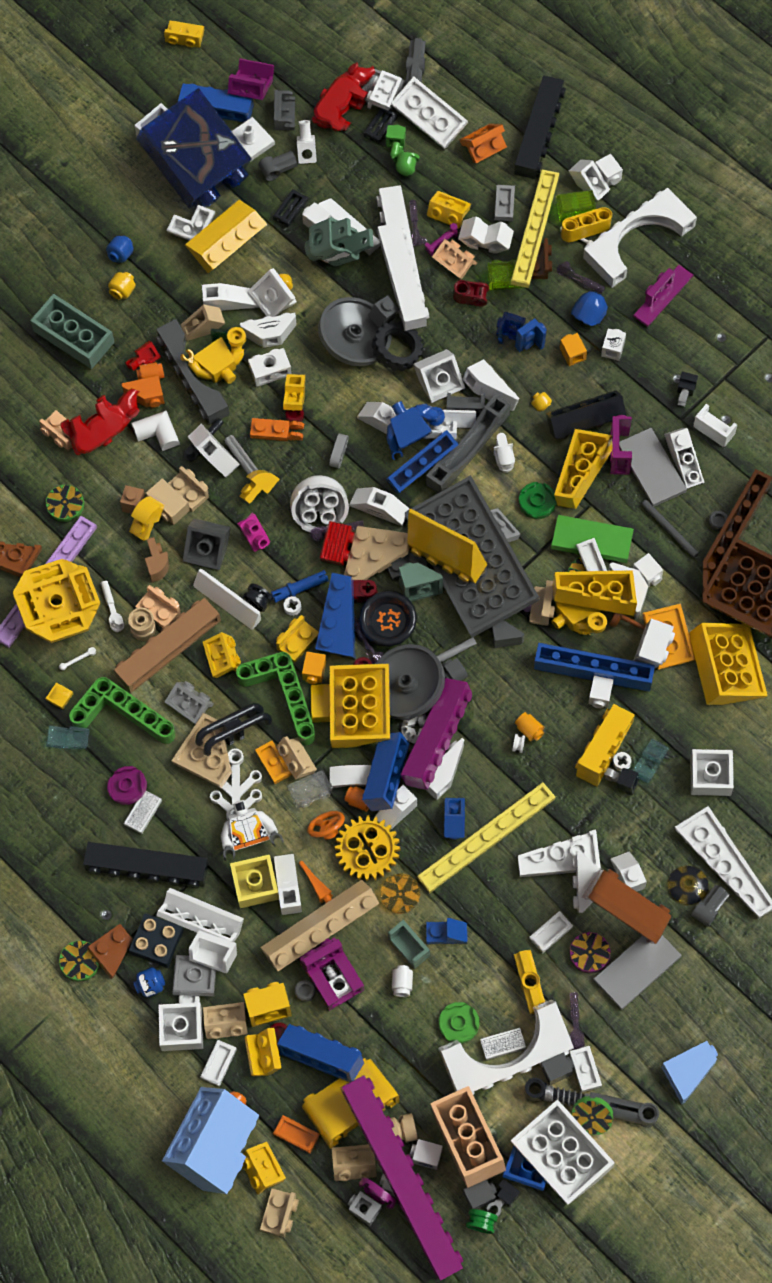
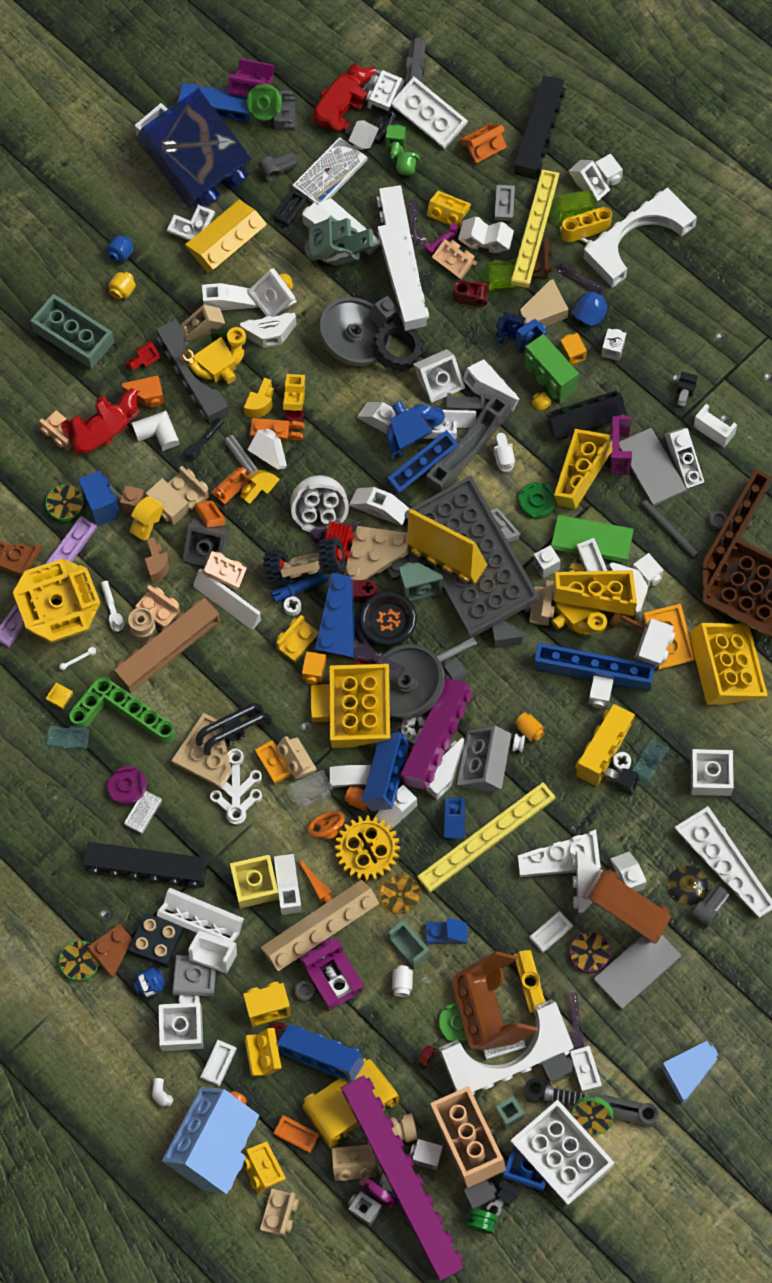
(99, 498): none -> blue brick
(150, 370): orange brick -> none
(159, 1095): none -> white arm
(184, 34): yellow bracket -> none
(188, 701): light grey bracket -> none
(209, 514): none -> orange tile
(213, 450): white slope -> none
(221, 654): yellow bracket -> none
(224, 570): none -> light nougat bracket
(225, 1020): tan bracket -> none
(231, 485): none -> orange hinge
(247, 829): torso -> none
(253, 138): white tile -> none
(254, 532): dark pink hips -> none
(257, 597): black wheel -> none
(261, 403): none -> yellow brick
(263, 374): white brick -> none
(264, 102): none -> bright green tile
(268, 448): none -> white slope
(280, 570): none -> black plate
(289, 690): bright green beam -> none
(306, 141): white bracket -> none
(330, 172): none -> tile
(339, 450): light grey beam -> none
(363, 135): none -> white brick
(367, 653): none -> clear purple piece
(427, 1055): none -> dark red tile
(479, 1006): none -> dark orange windscreen
(484, 759): none -> light grey slope
(509, 1112): none -> sand green brick
(546, 306): none -> tan slope
(546, 562): none -> white brick
(551, 368): none -> bright green brick
(662, 293): magenta bracket -> none

